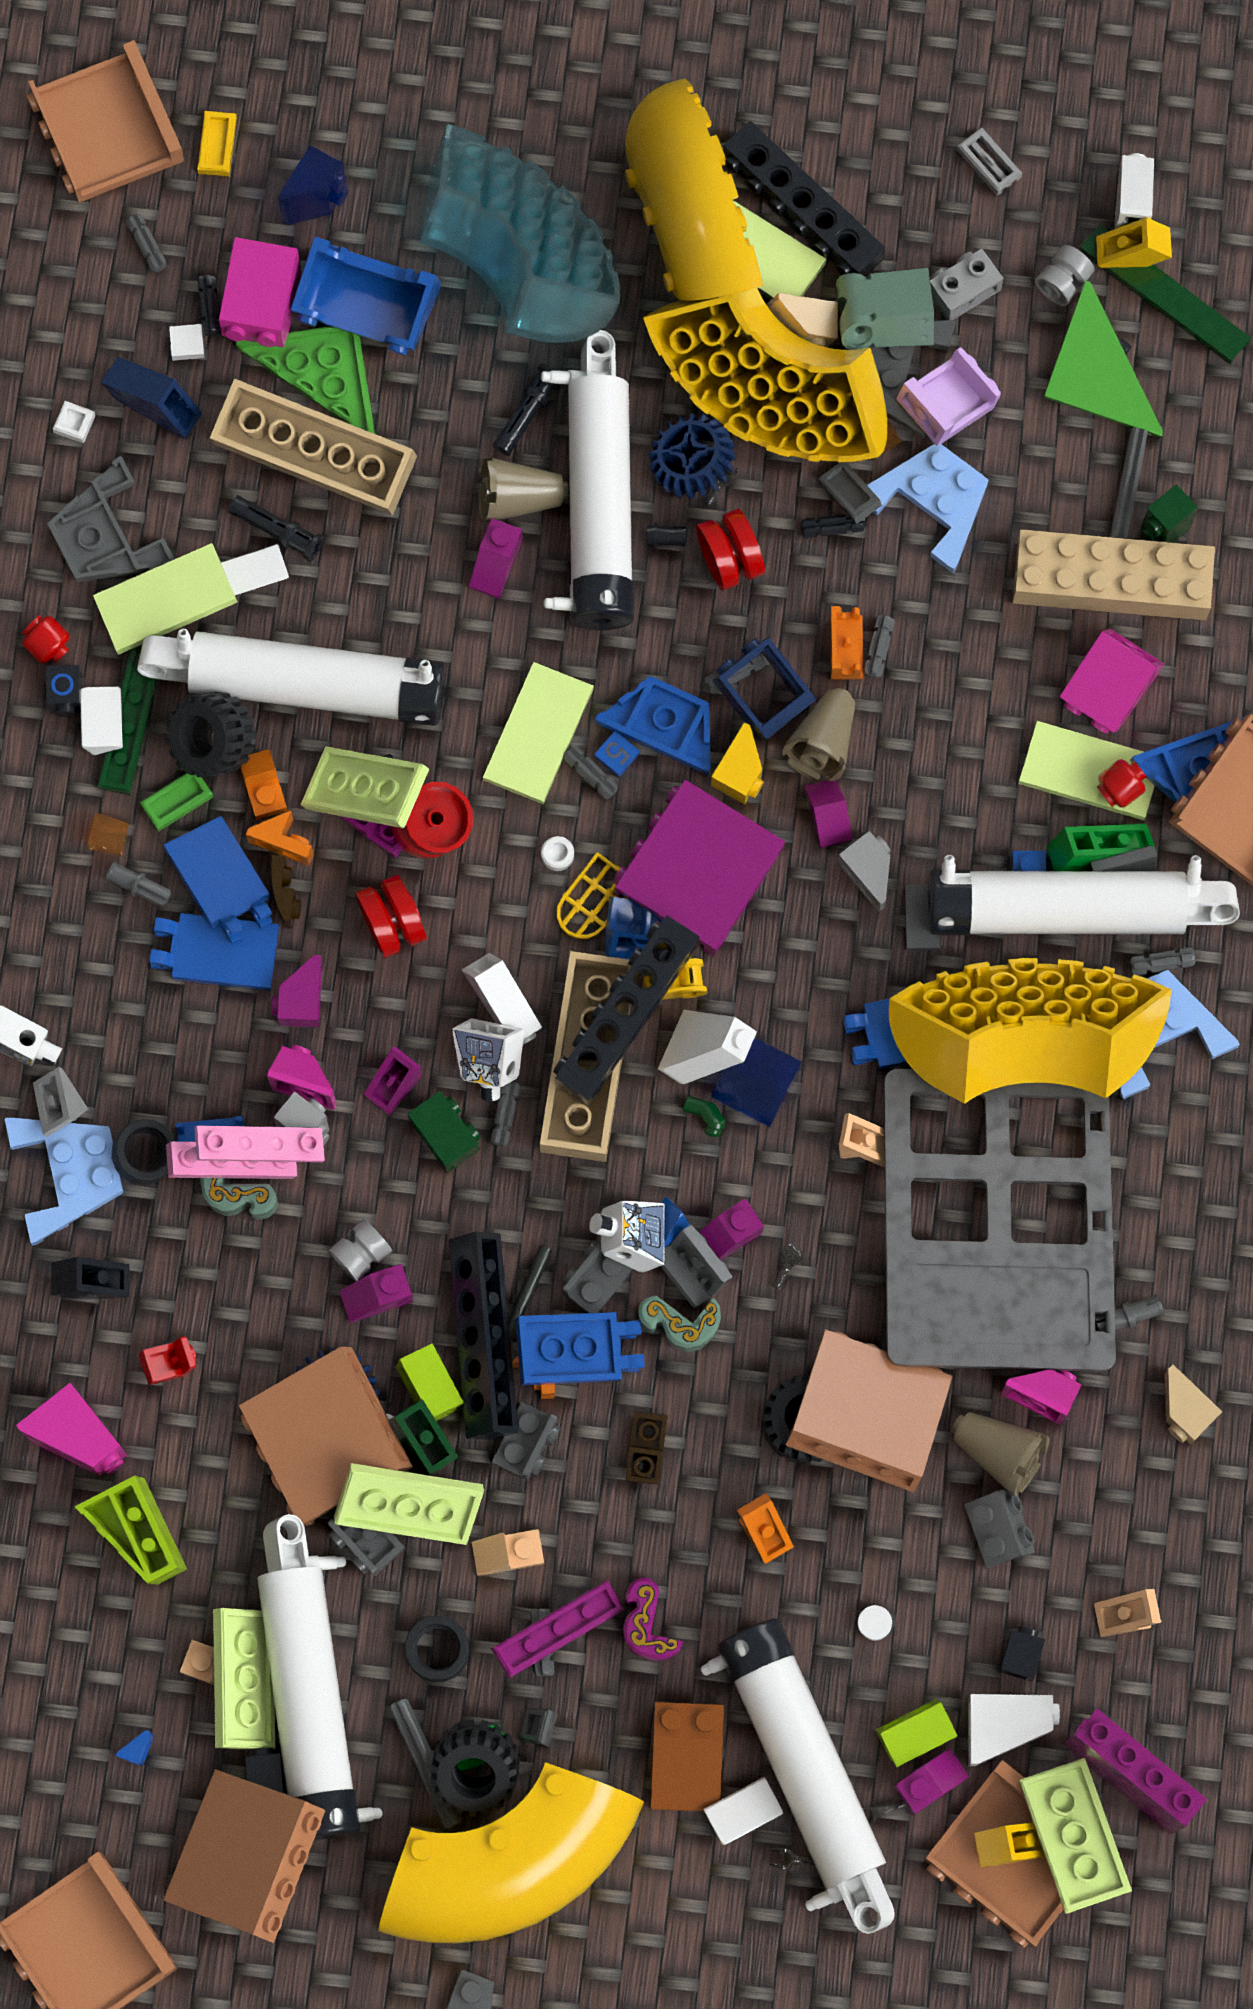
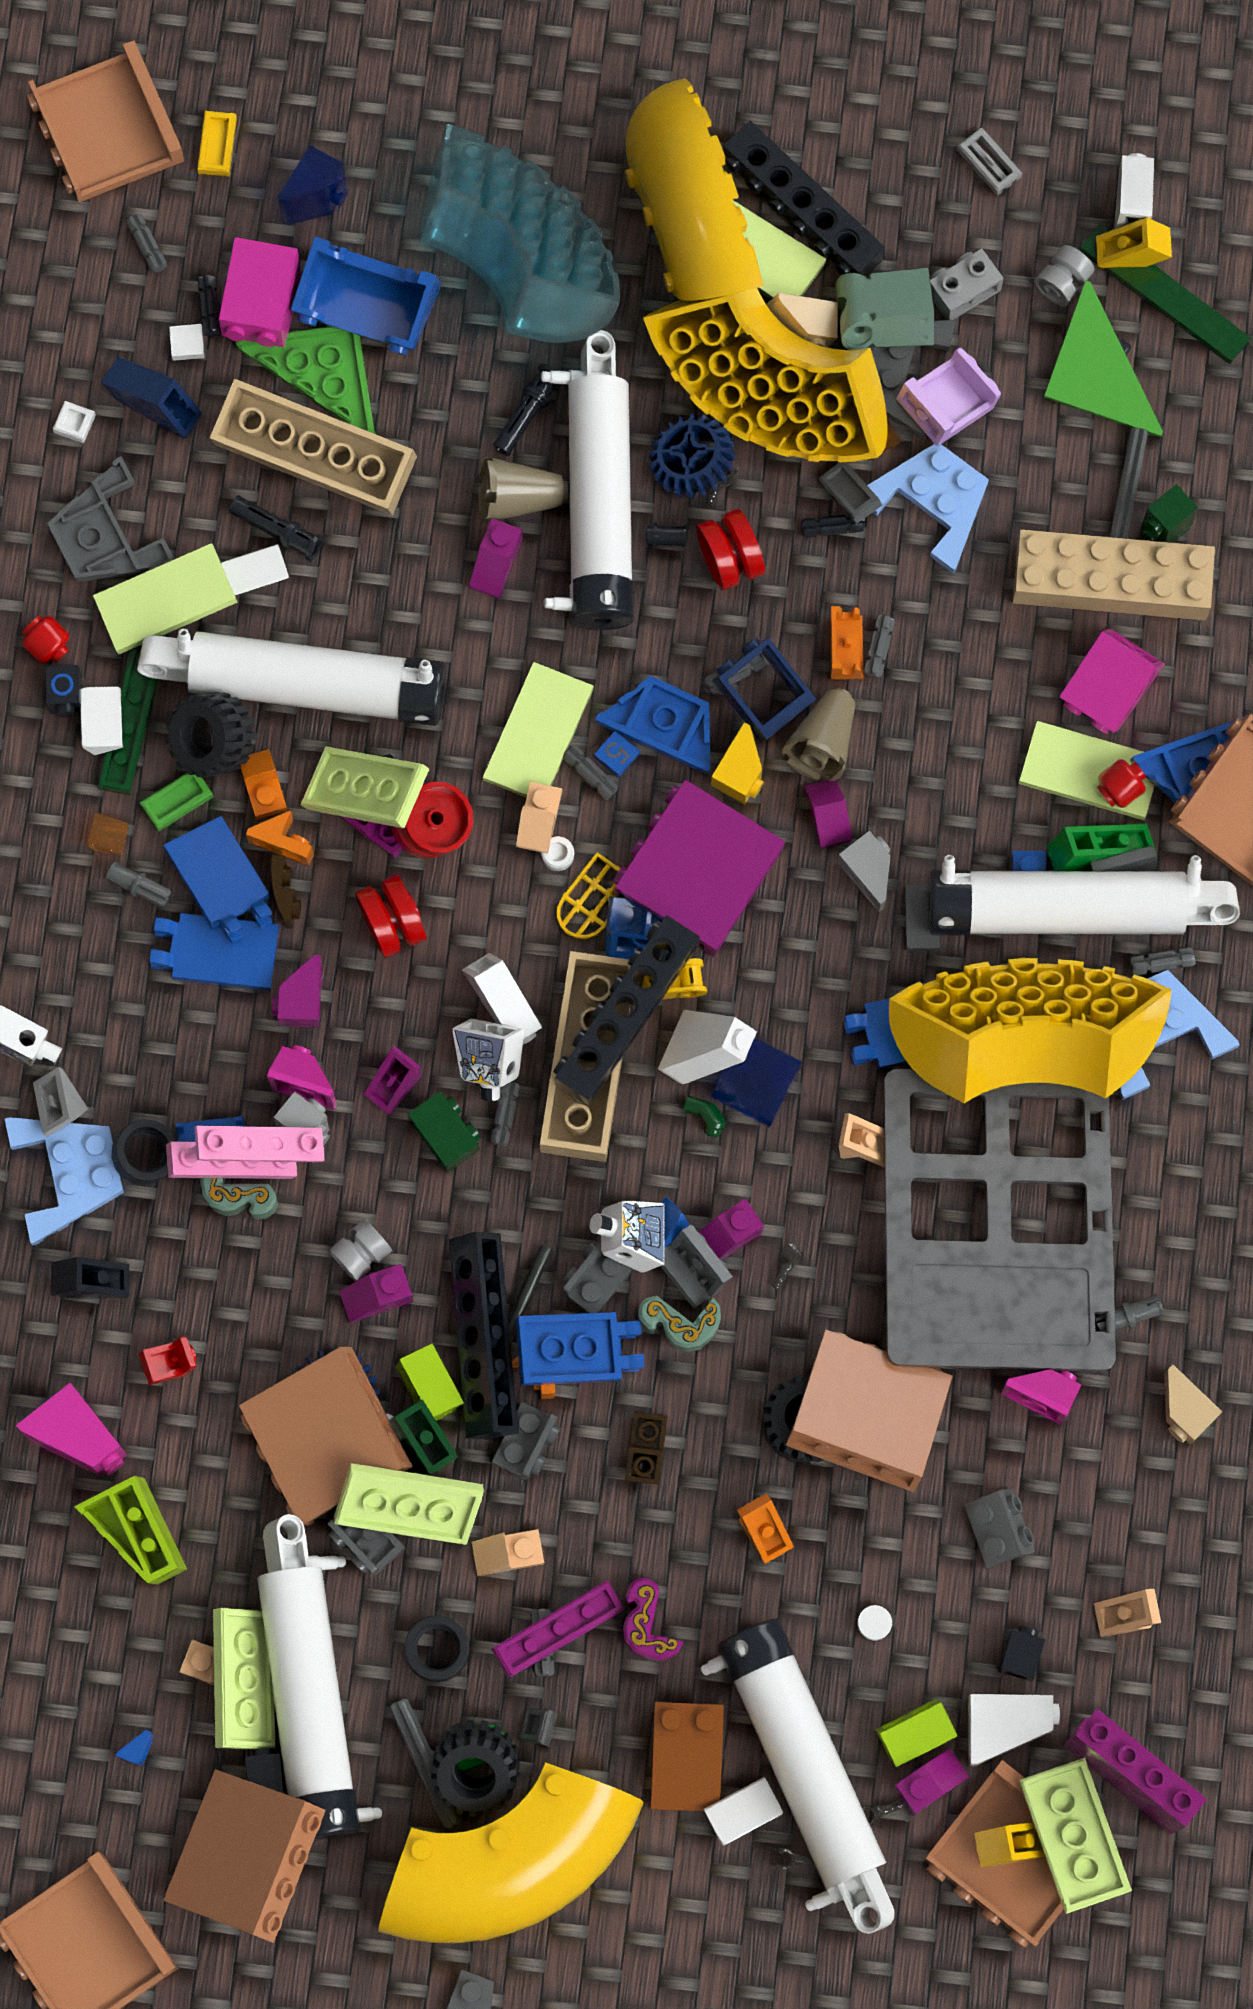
(538, 817): none -> light nougat slope
(1001, 1449): dark tan cone -> none

